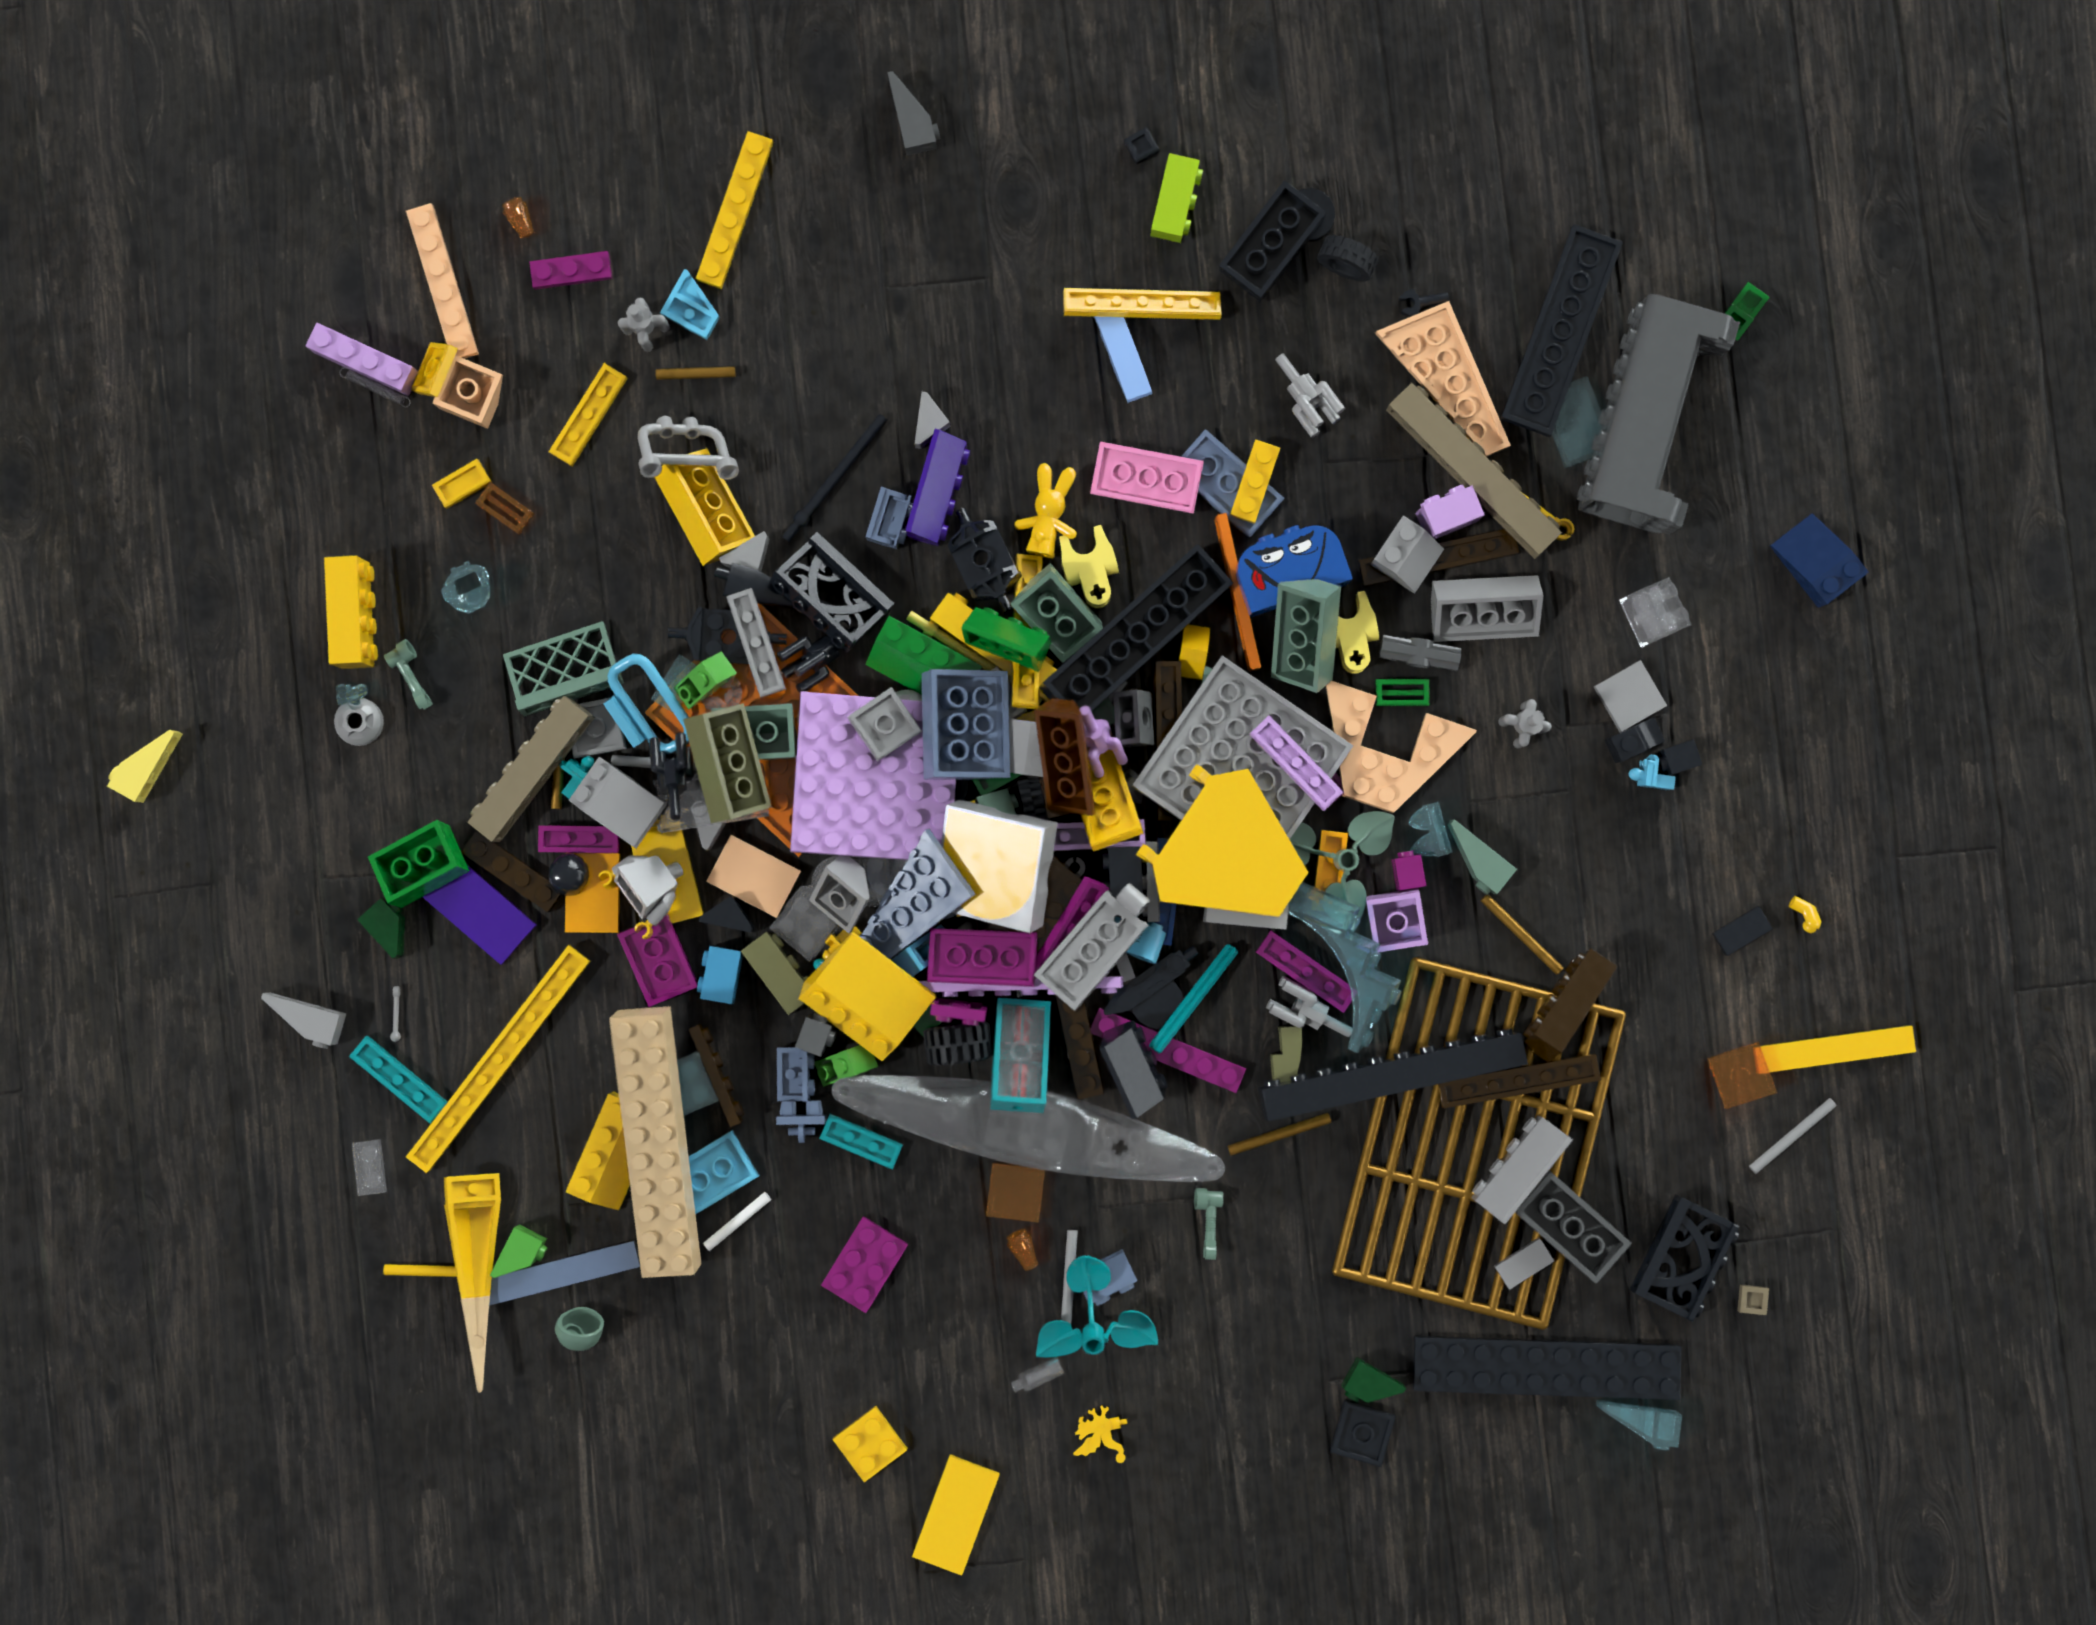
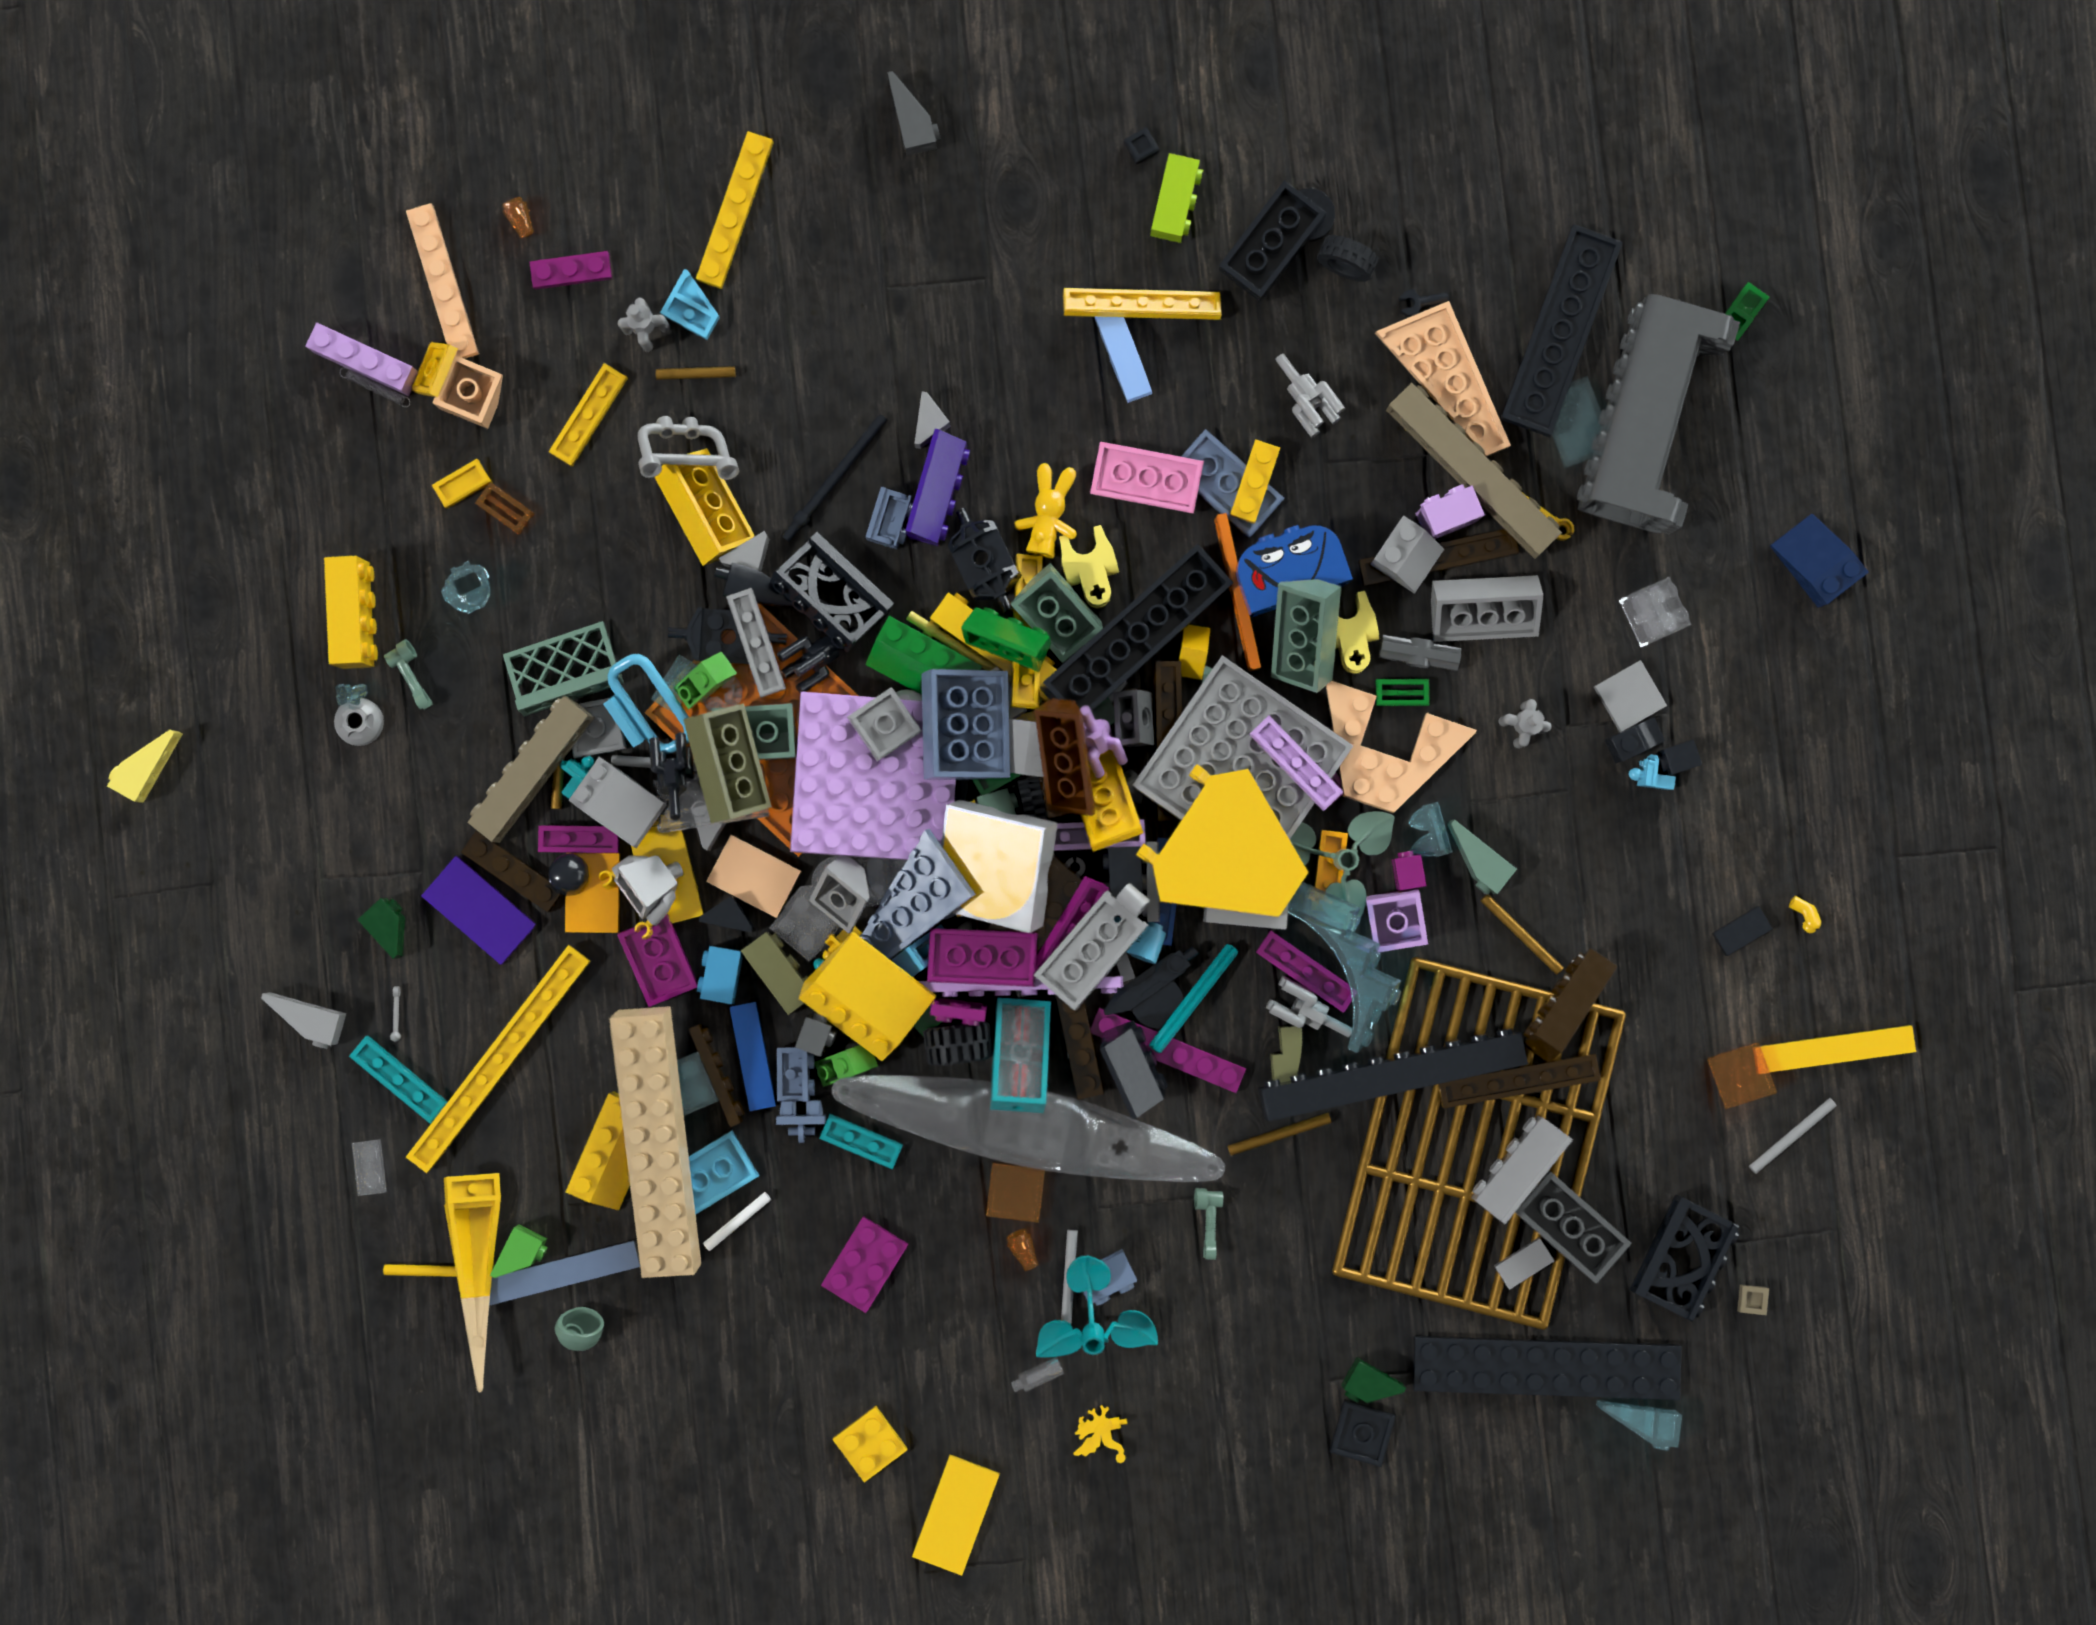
(418, 864): green brick -> none
(753, 1056): none -> blue tile

